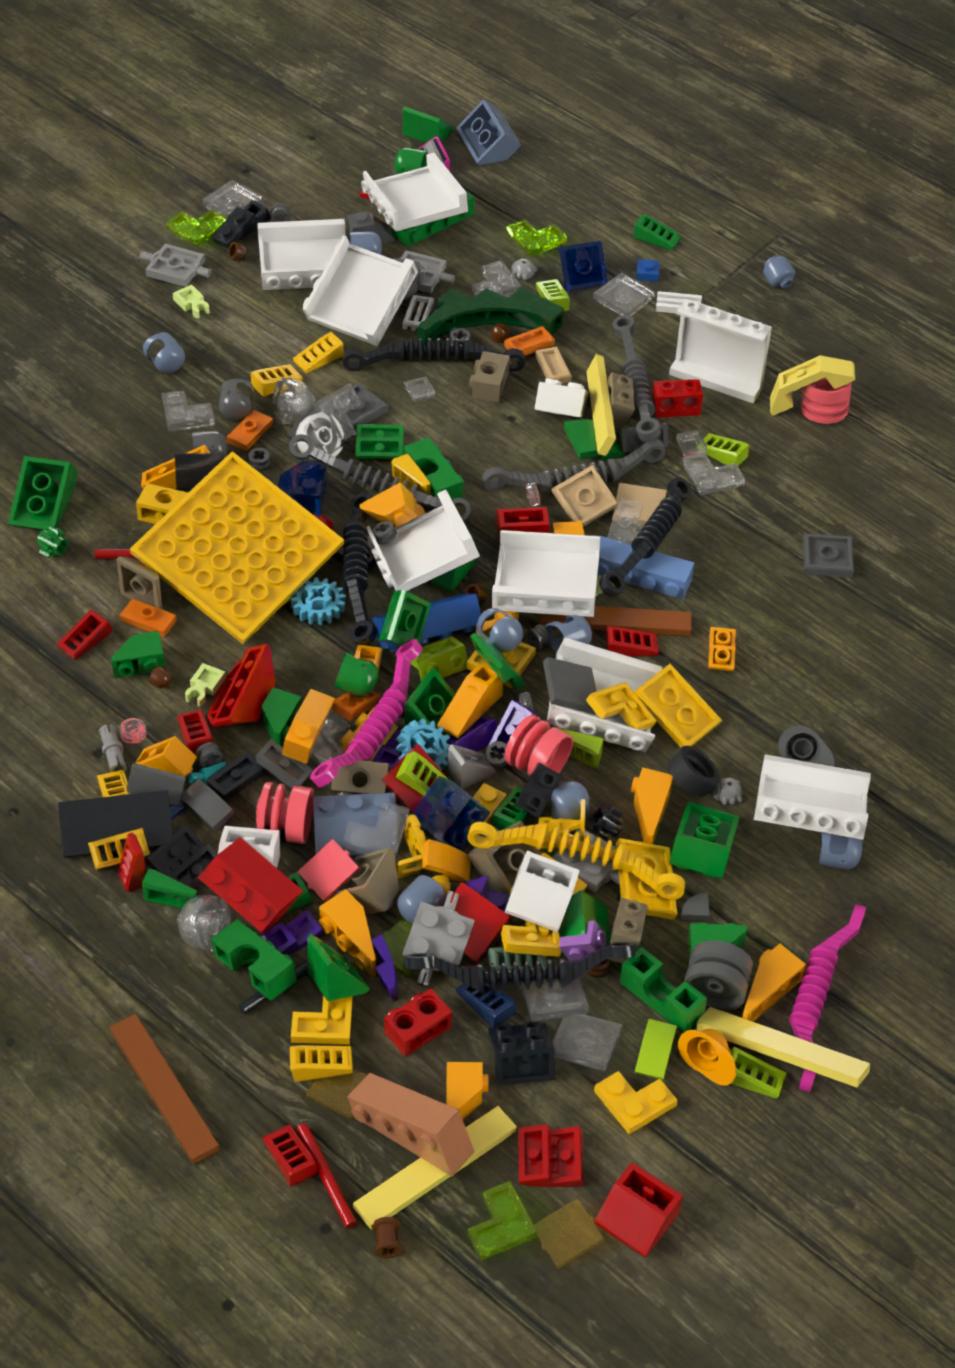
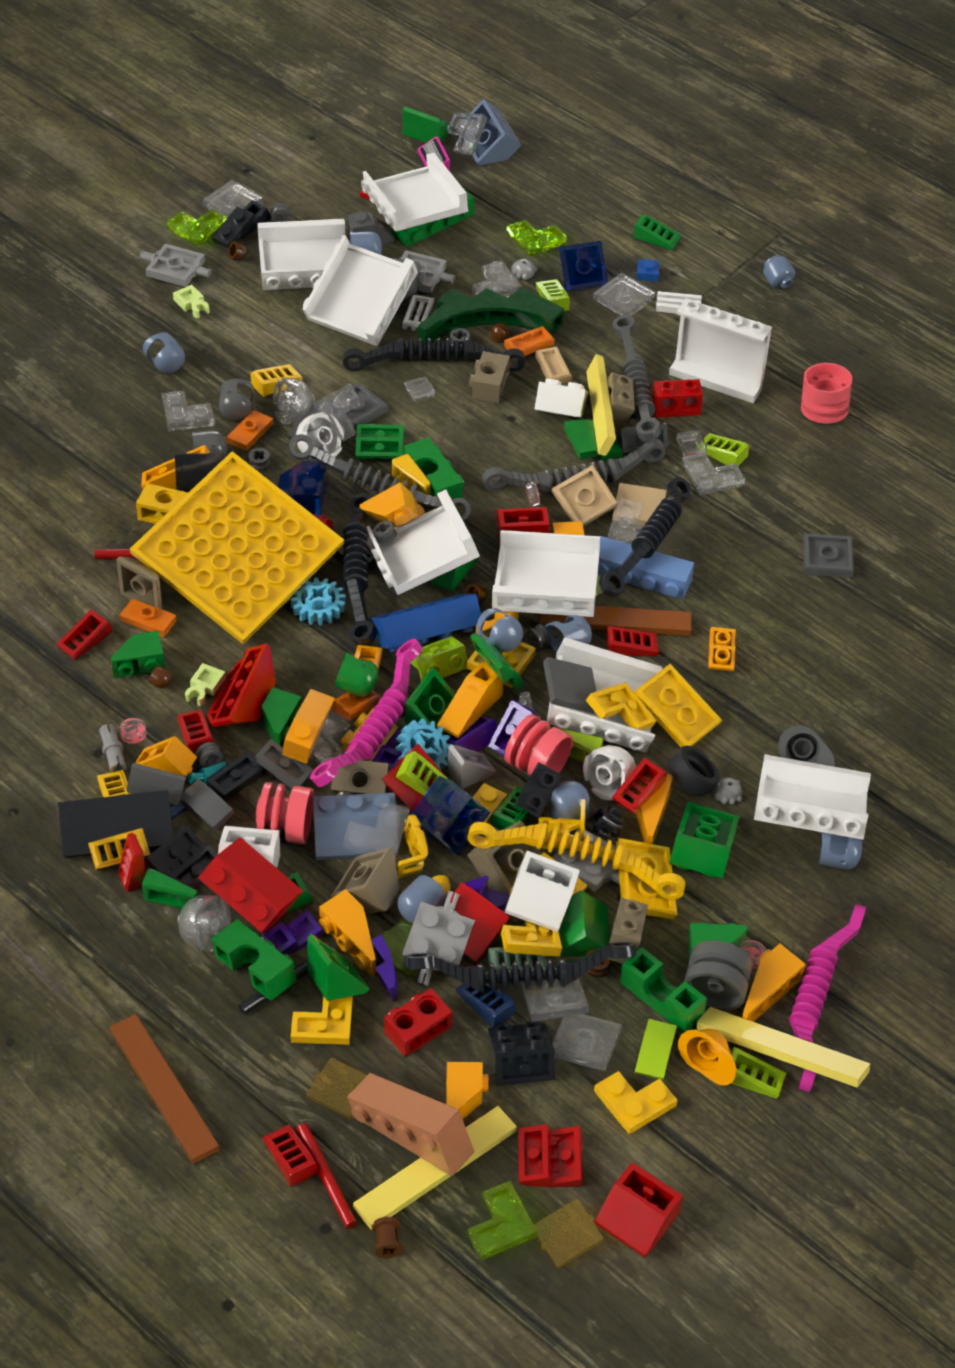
(42, 493): green slope -> none
(52, 542): green gear -> none
(303, 1057): yellow slope -> none
(328, 870): coral piece -> none
(329, 343): yellow slope -> none
(404, 618): green slope -> none
(409, 159): green helmet -> none
(446, 860): light orange slope -> none
(469, 129): none -> clear plate
(490, 751): dark grey bush -> none
(582, 945): medium lavender bracket -> none
(608, 770): none -> white cylinder
(645, 767): none -> red slope
(696, 908): dark grey tile -> none
(754, 950): none -> clear tile
(836, 371): light yellow slope -> none

